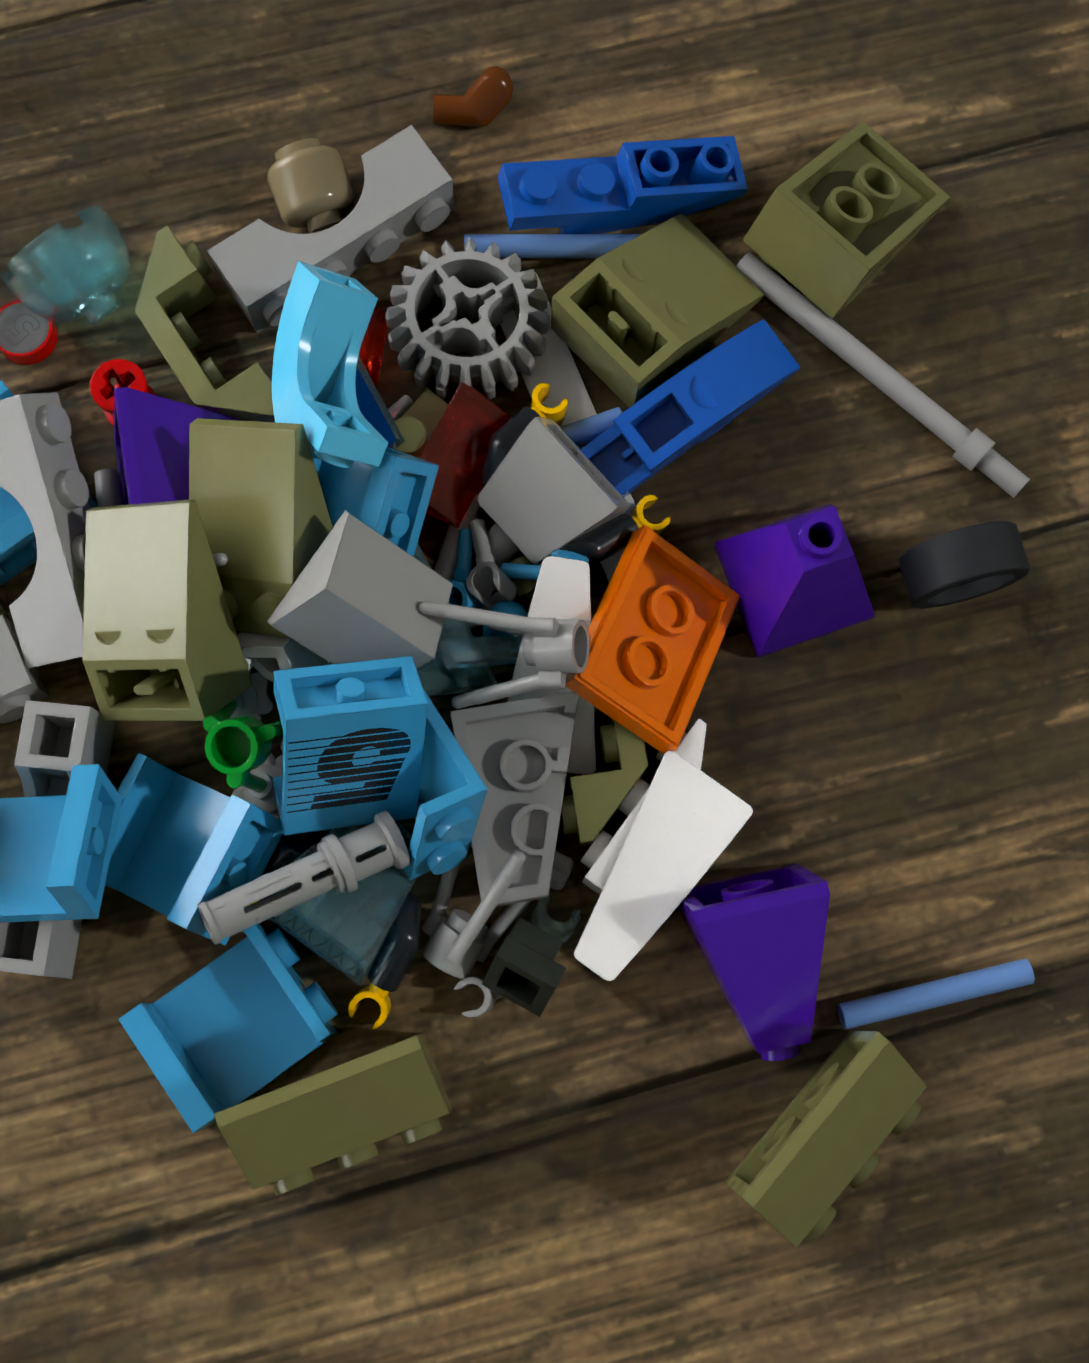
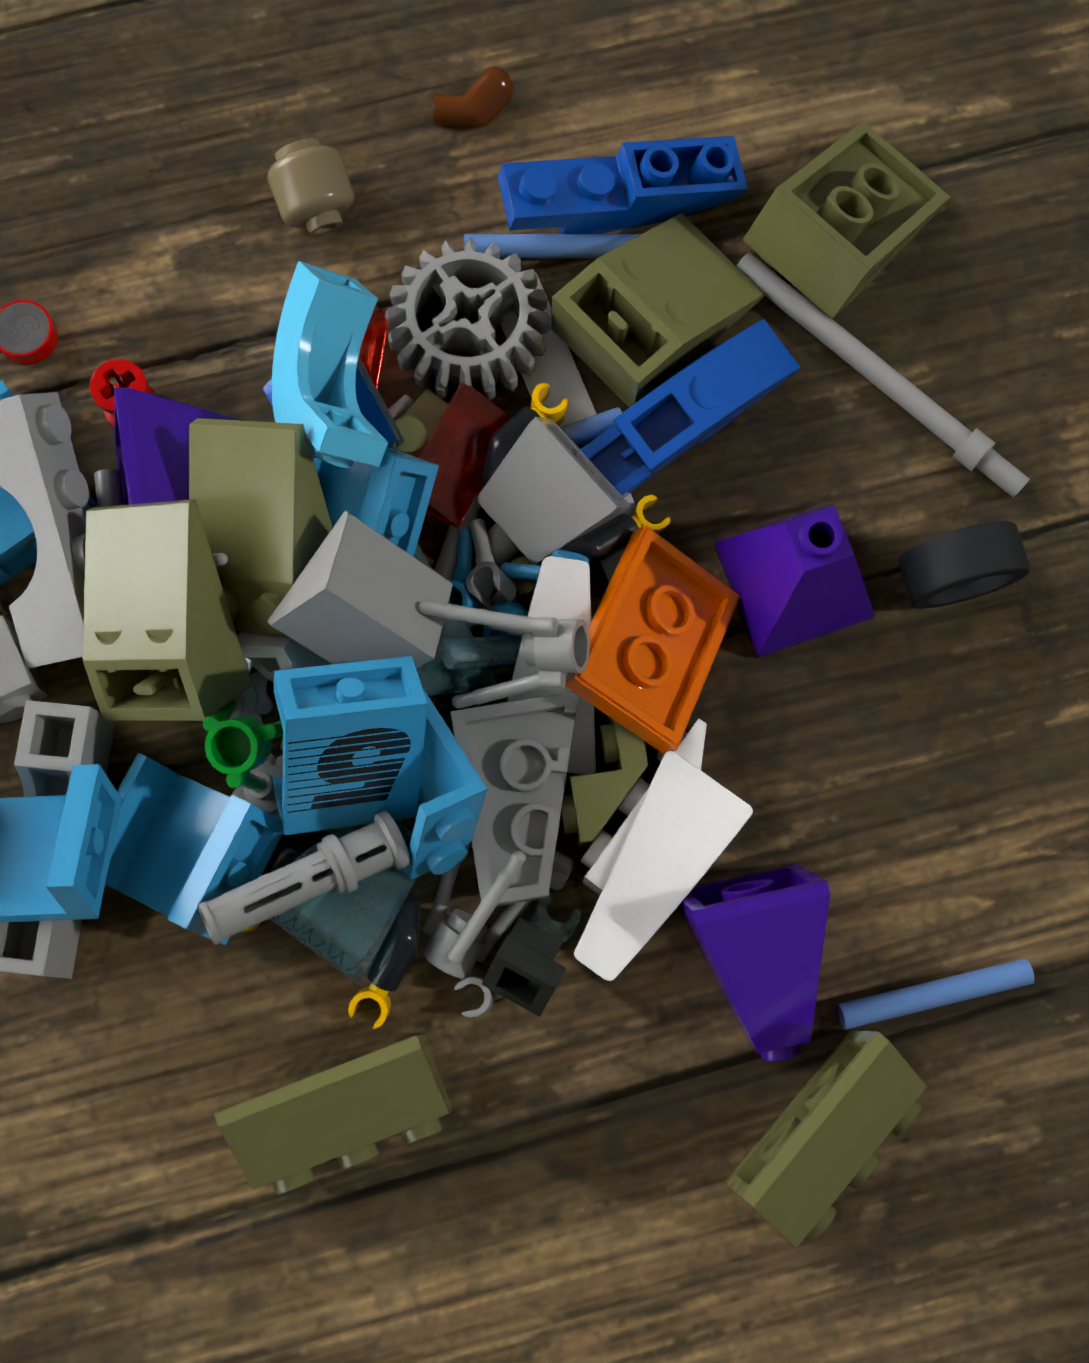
(72, 270): clear light blue cylinder -> none
(168, 297): olive slope -> none
(231, 1027): dark azure panel -> none
(401, 195): light grey arch -> none

